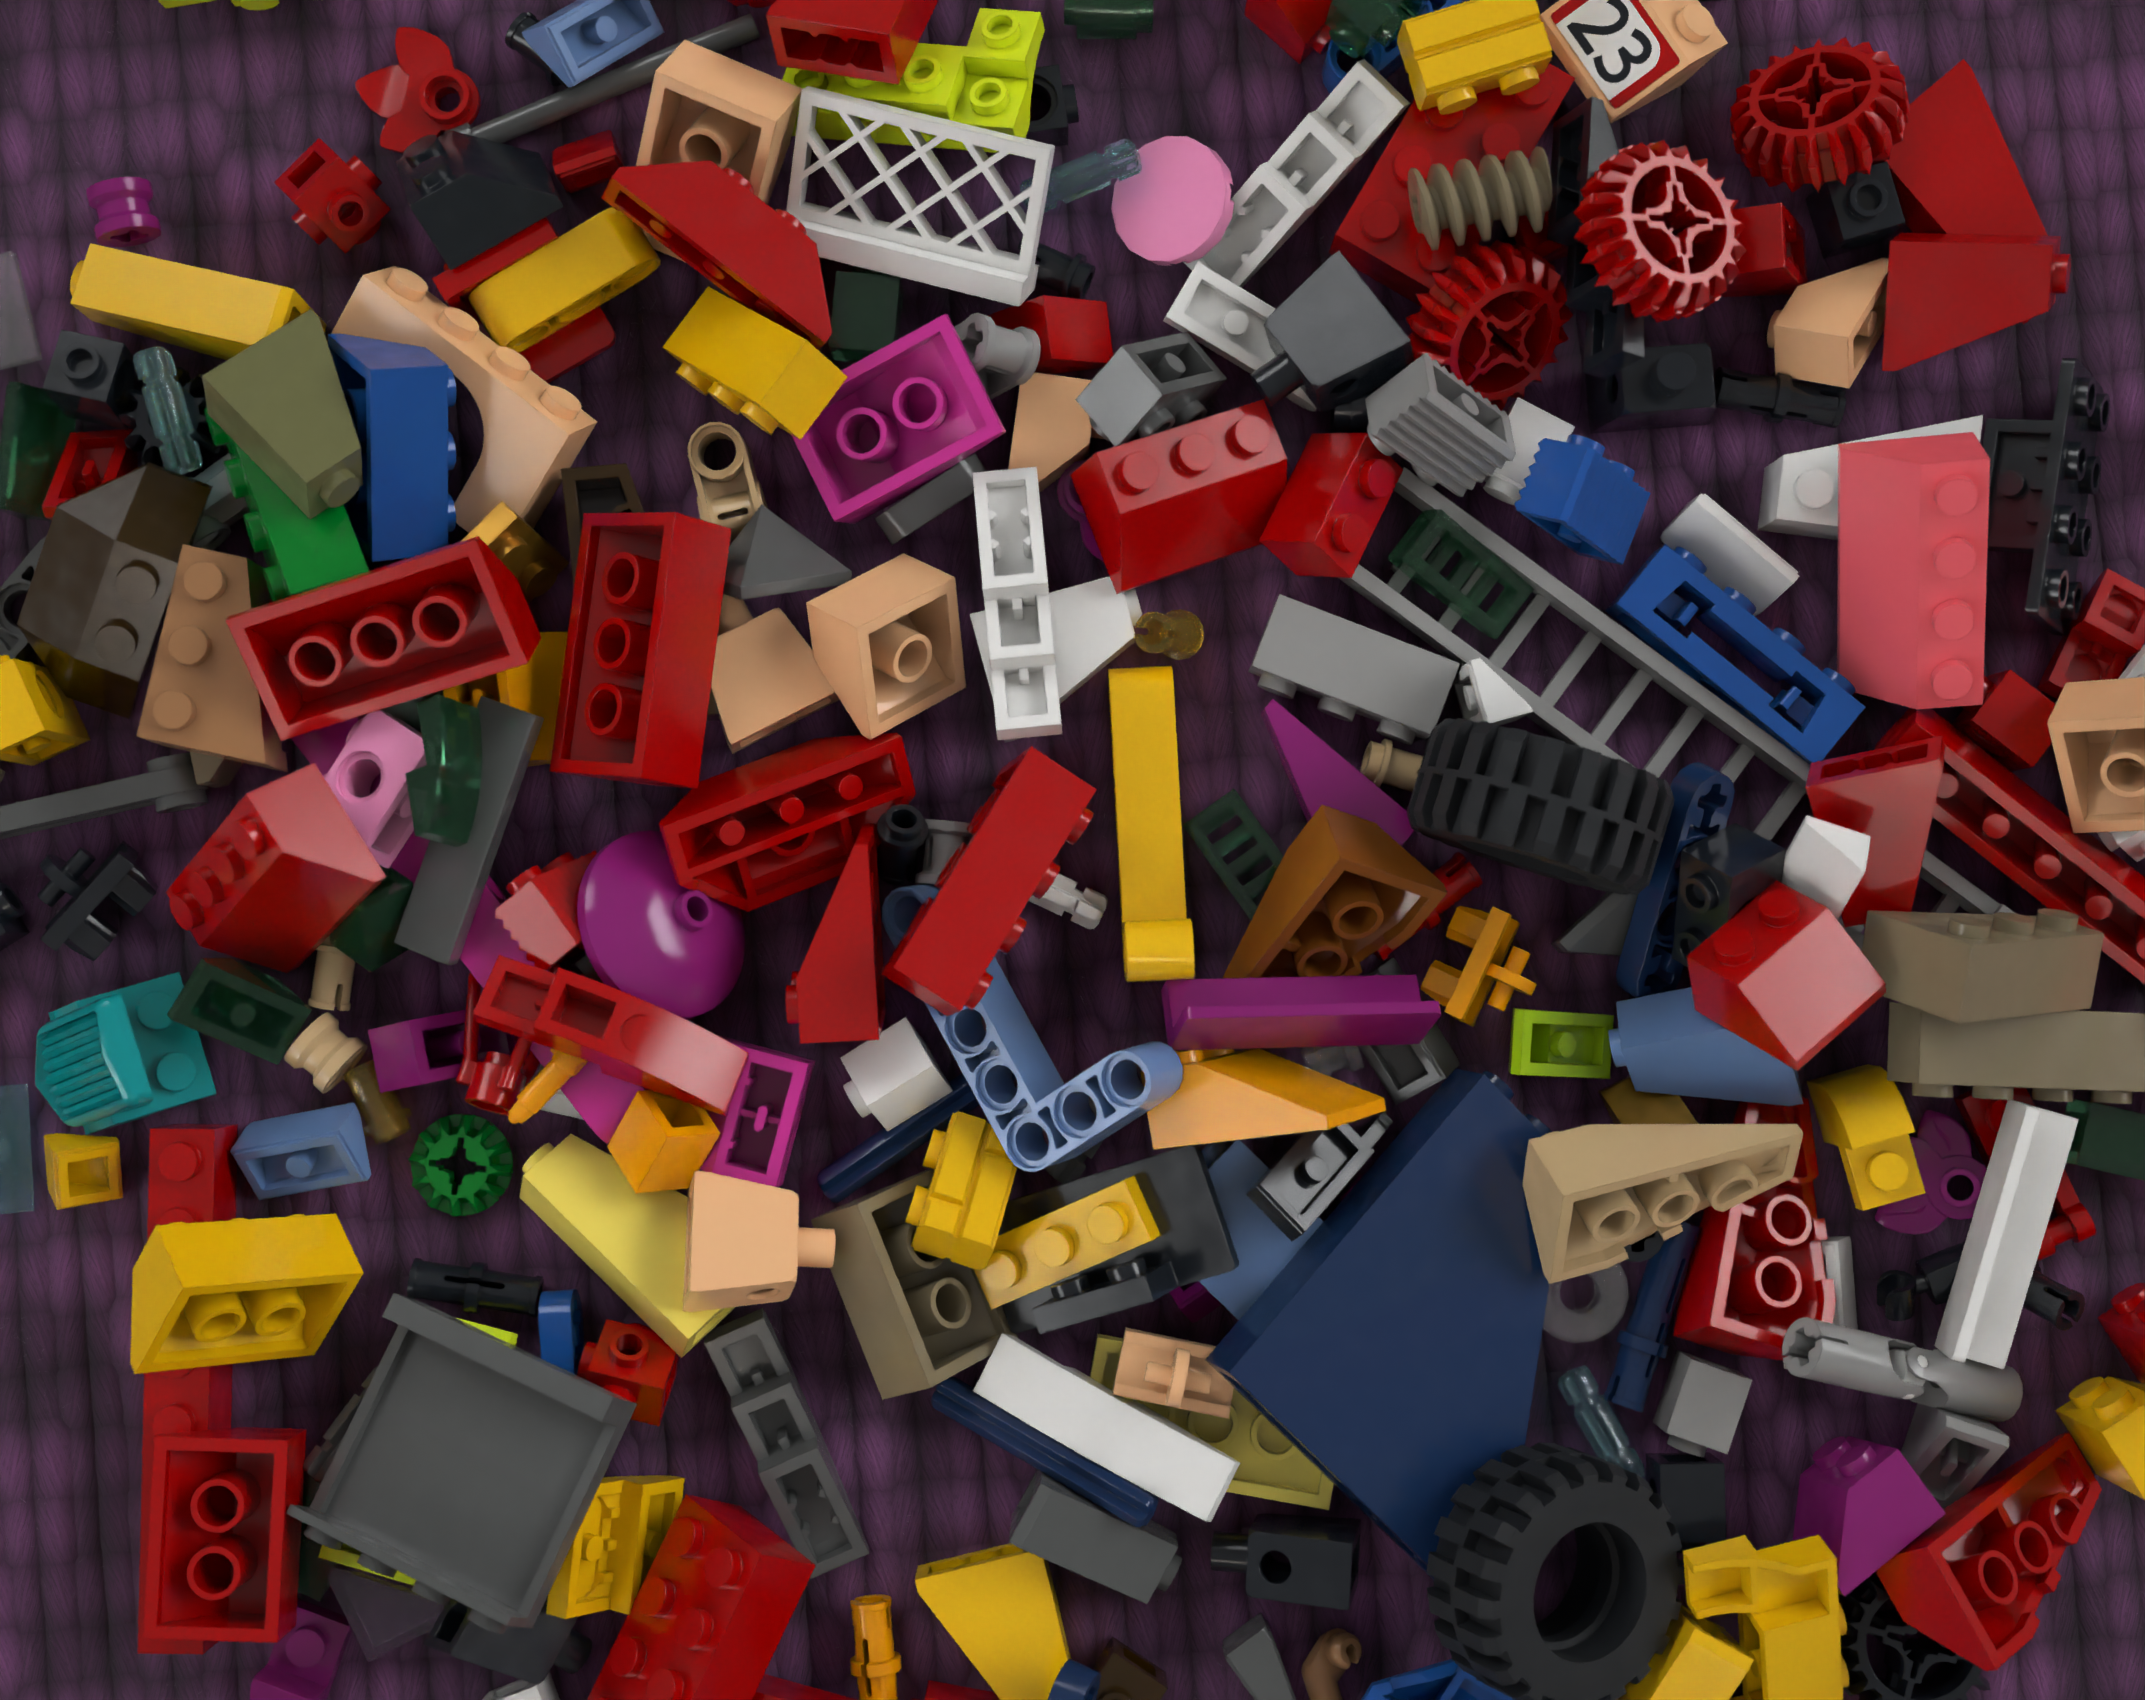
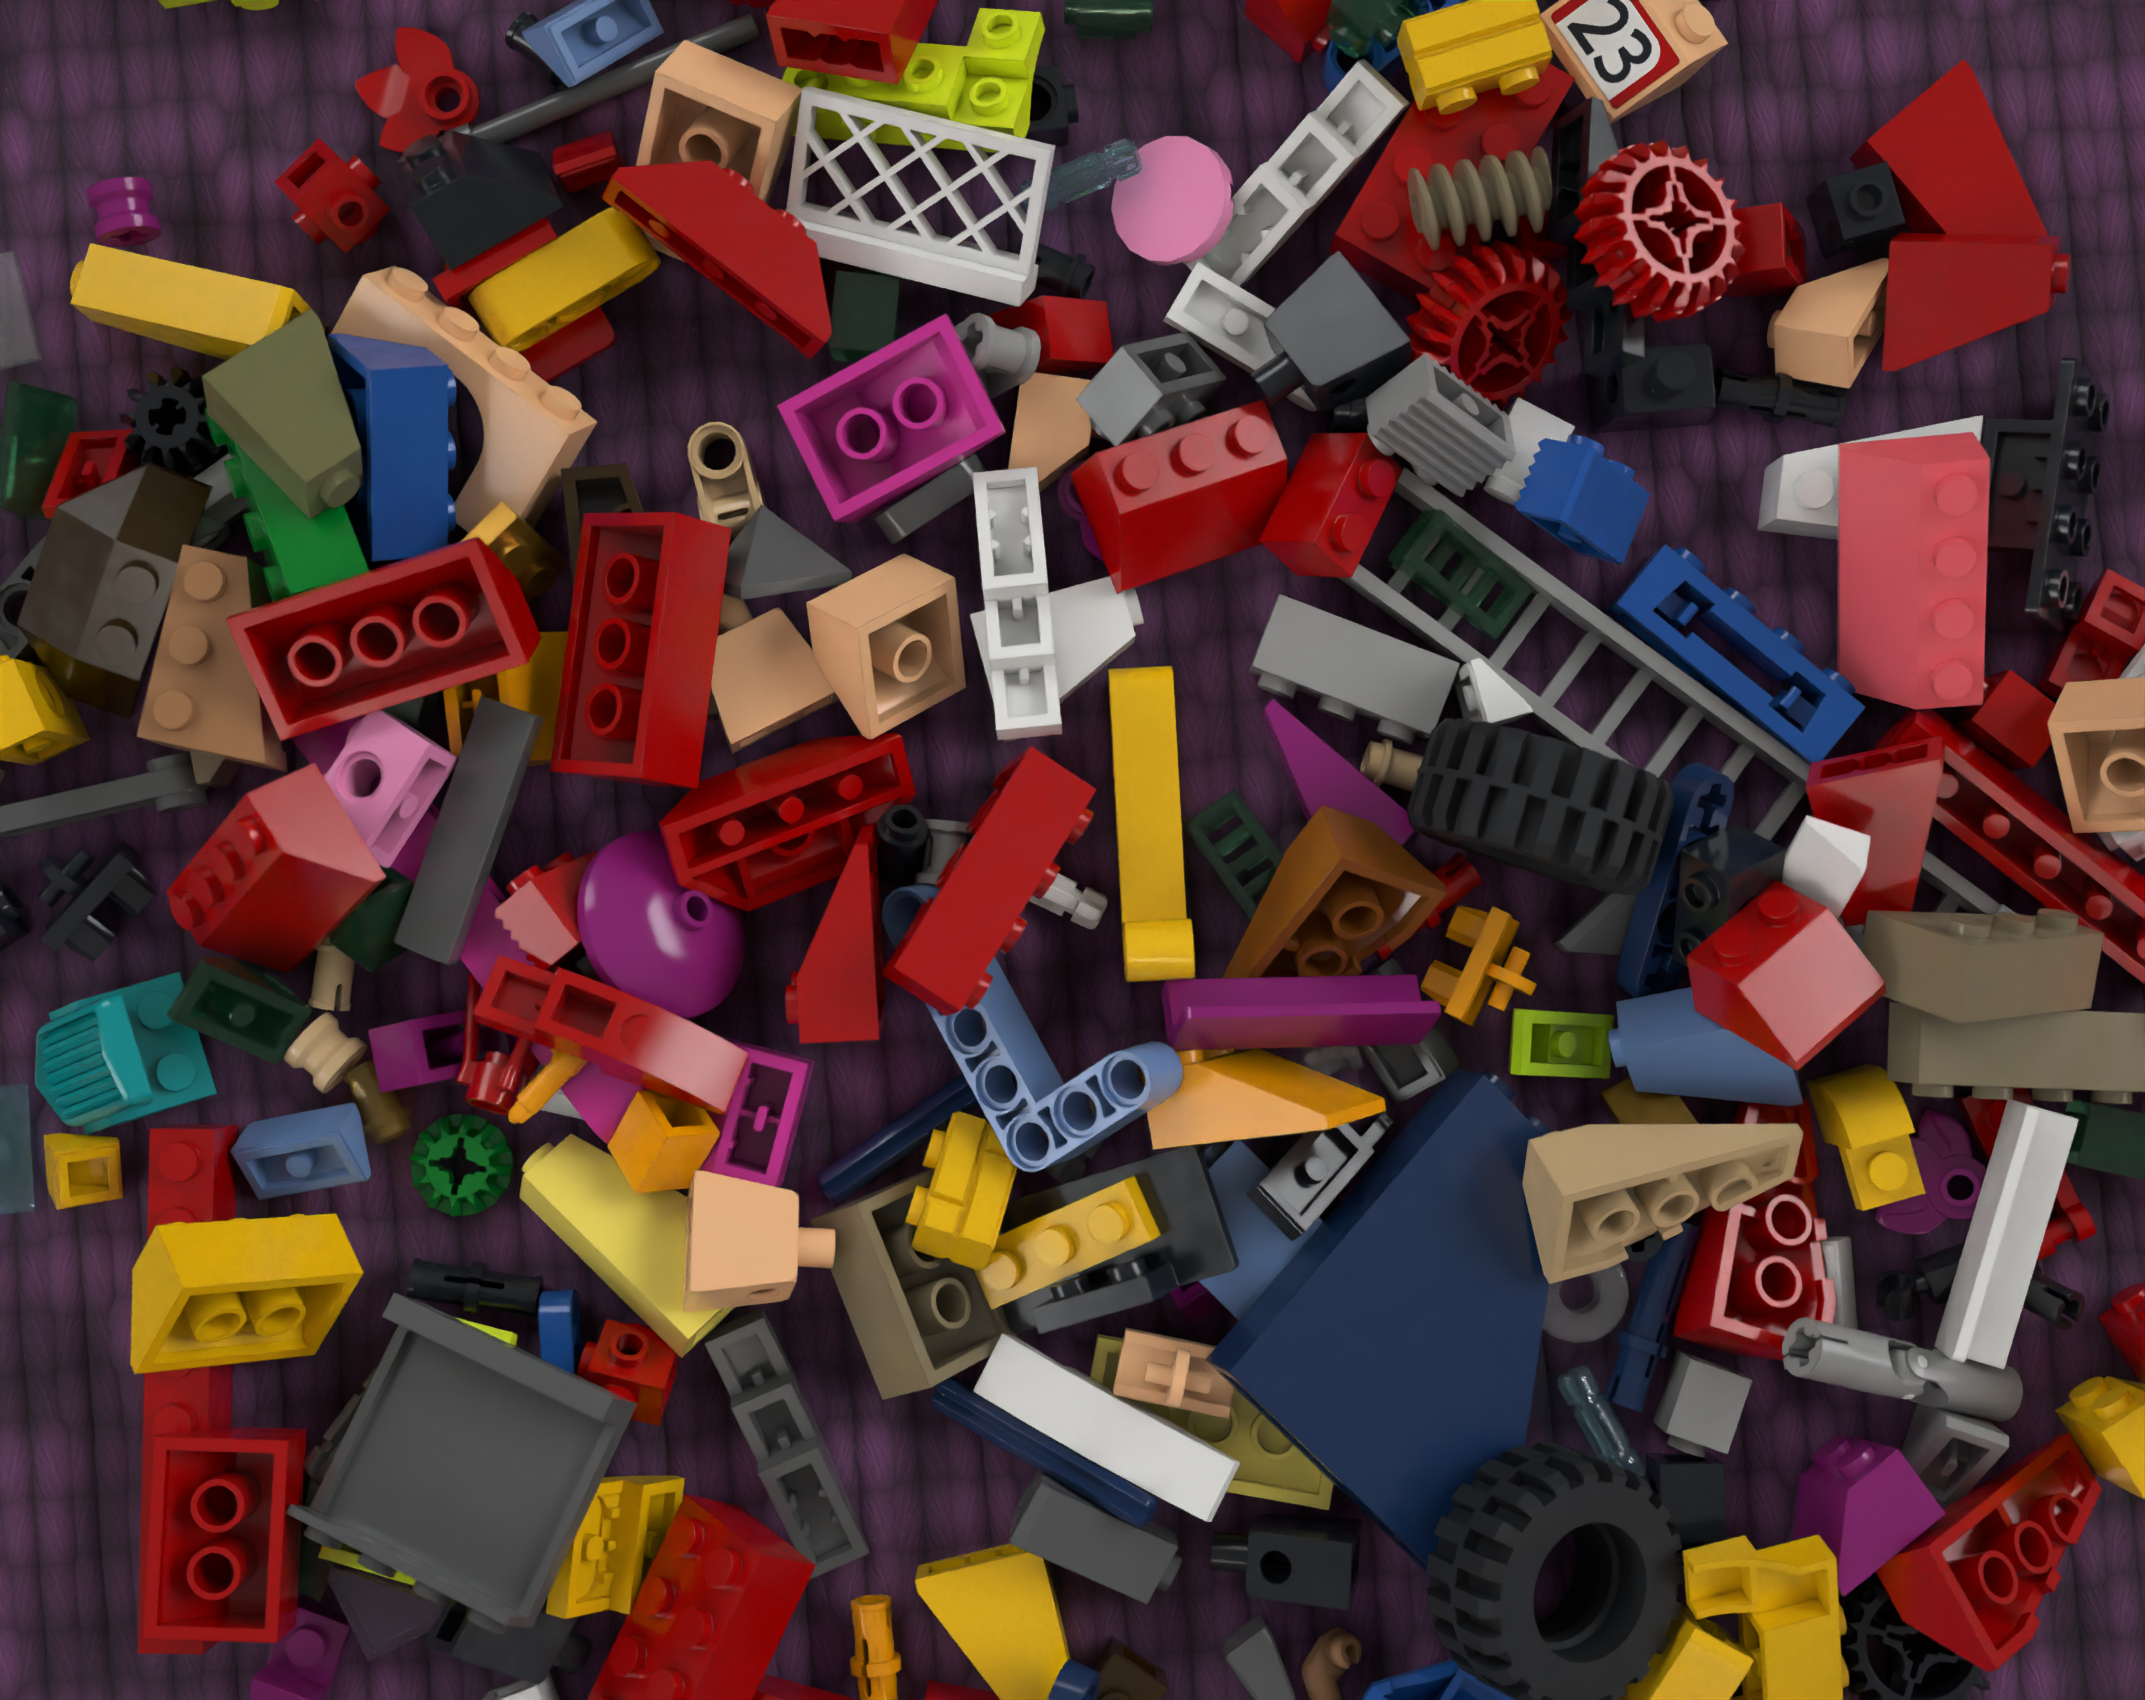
(92, 379): black brick -> none
(167, 410): clear light blue axle -> none
(448, 787): clear green slope -> none
(753, 365): yellow brick -> none
(894, 1076): white brick -> none
(1162, 632): clear yellow pin -> none
(1730, 552): white slope -> none
(1819, 114): red gear -> none

